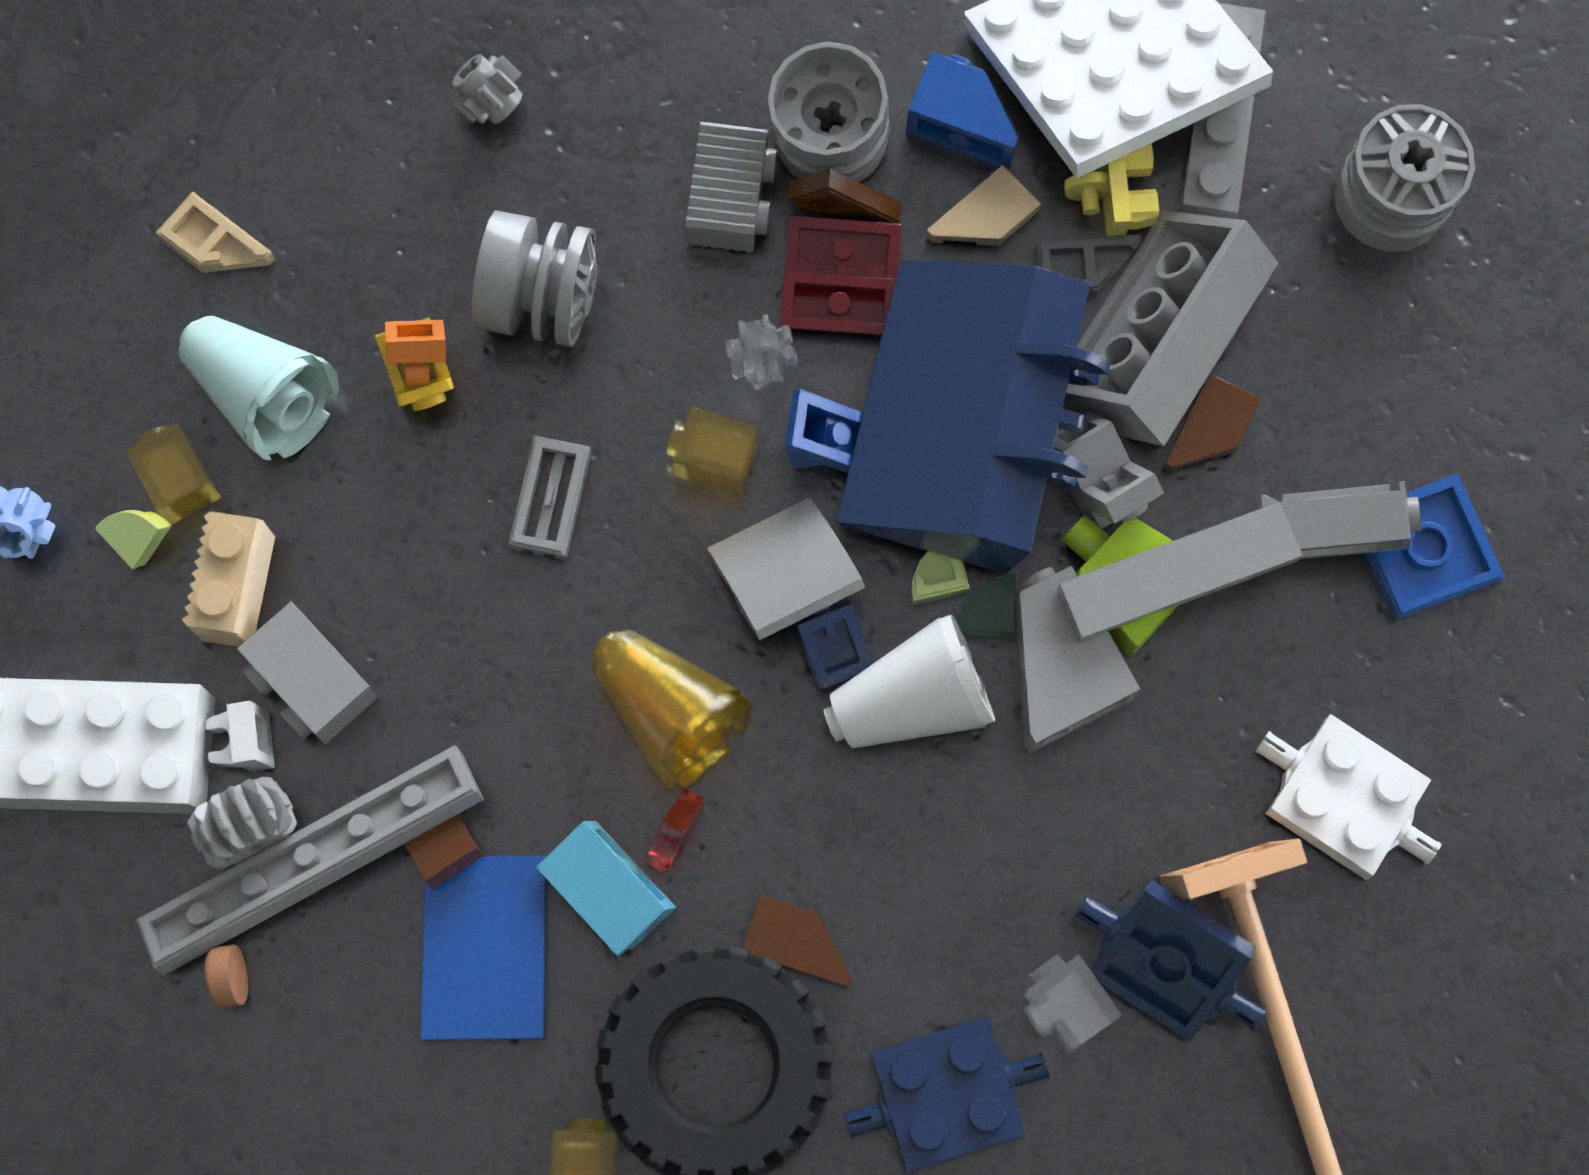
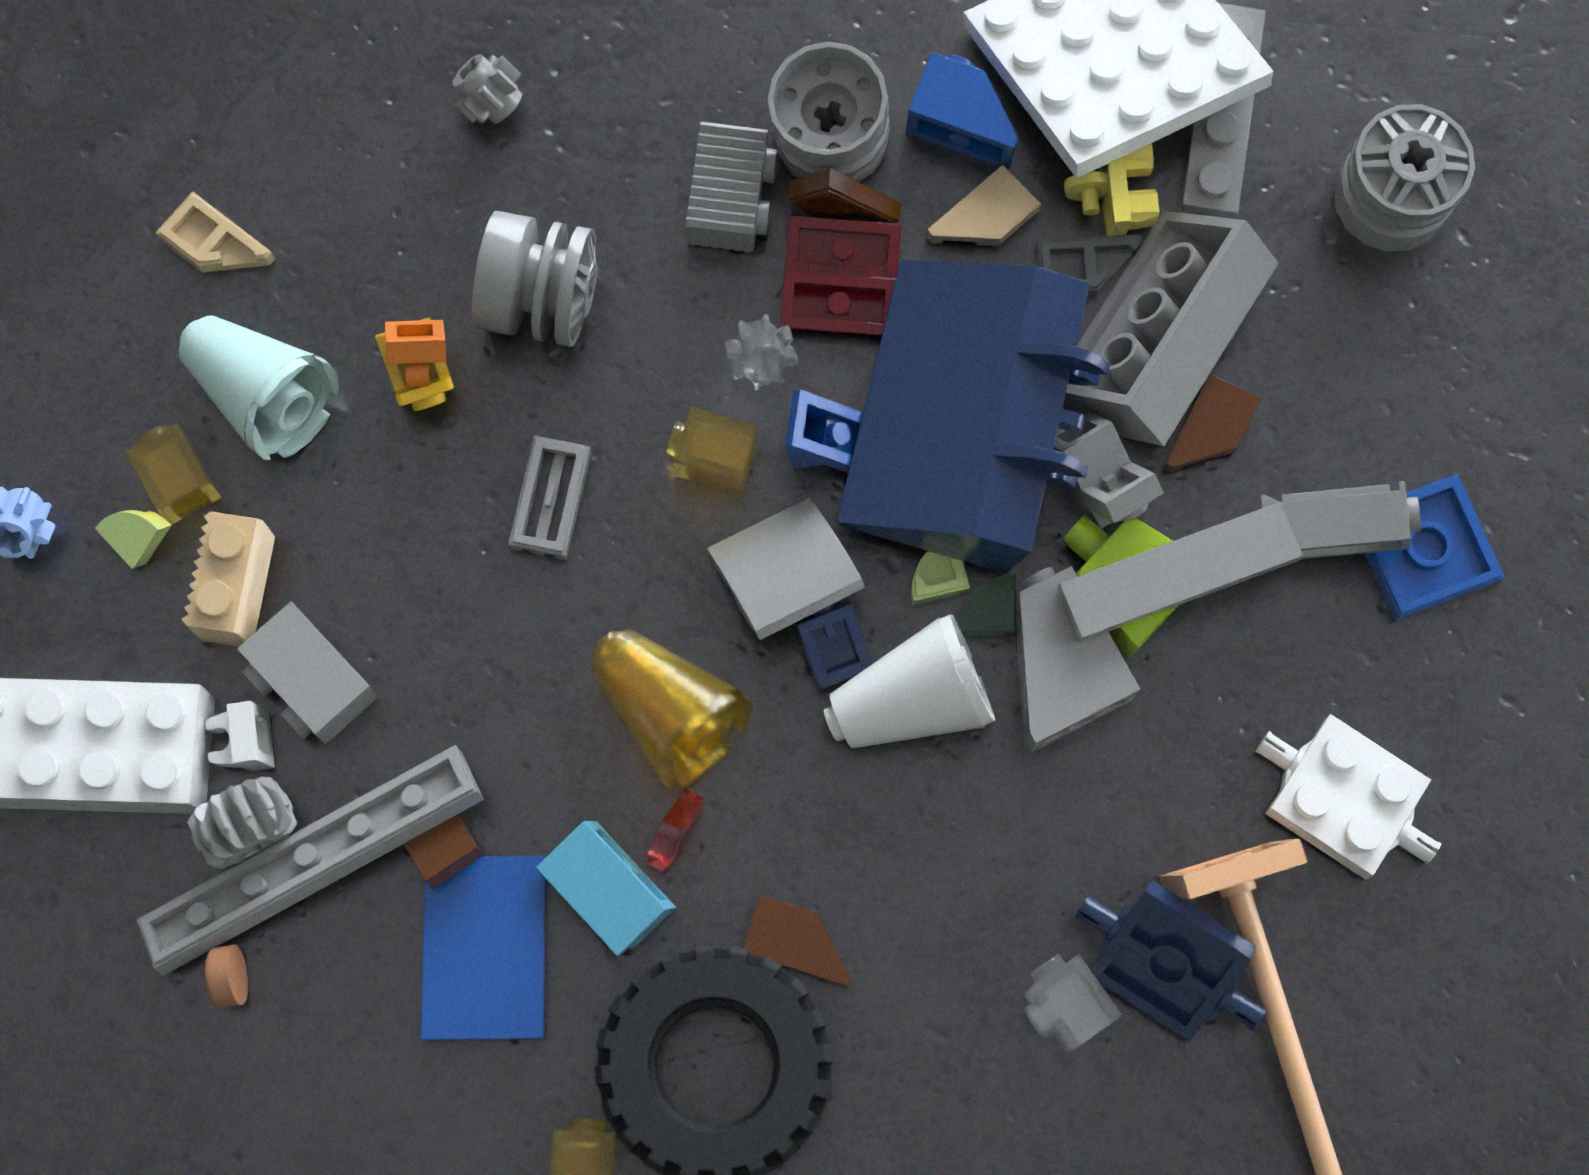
(947, 1095): dark blue plate -> none

